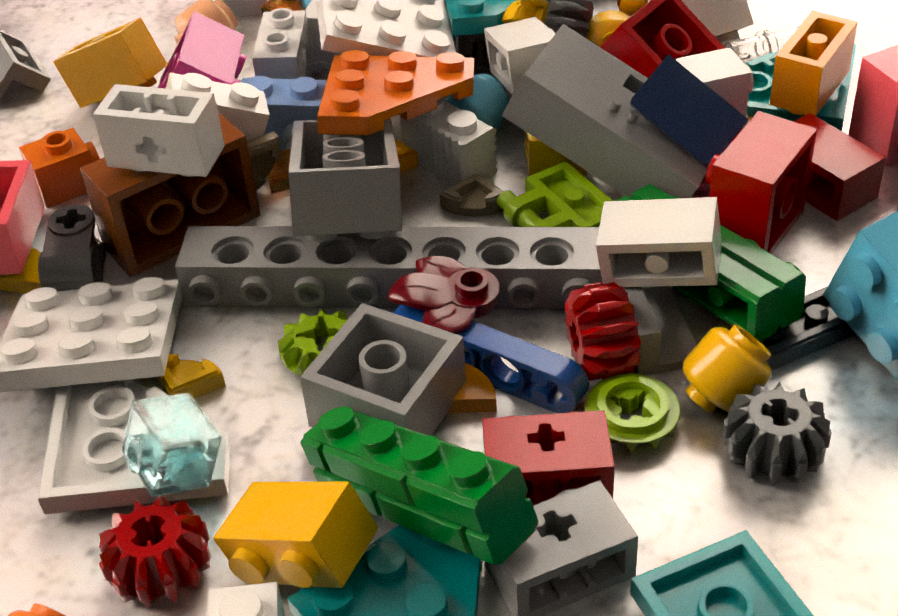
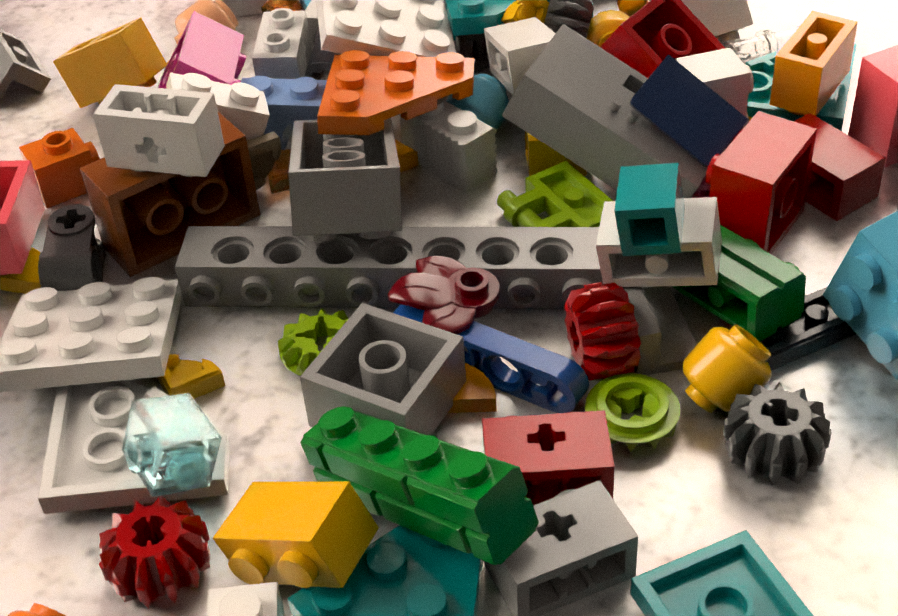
(471, 197): dark tan tile -> none
(650, 209): none -> teal brick

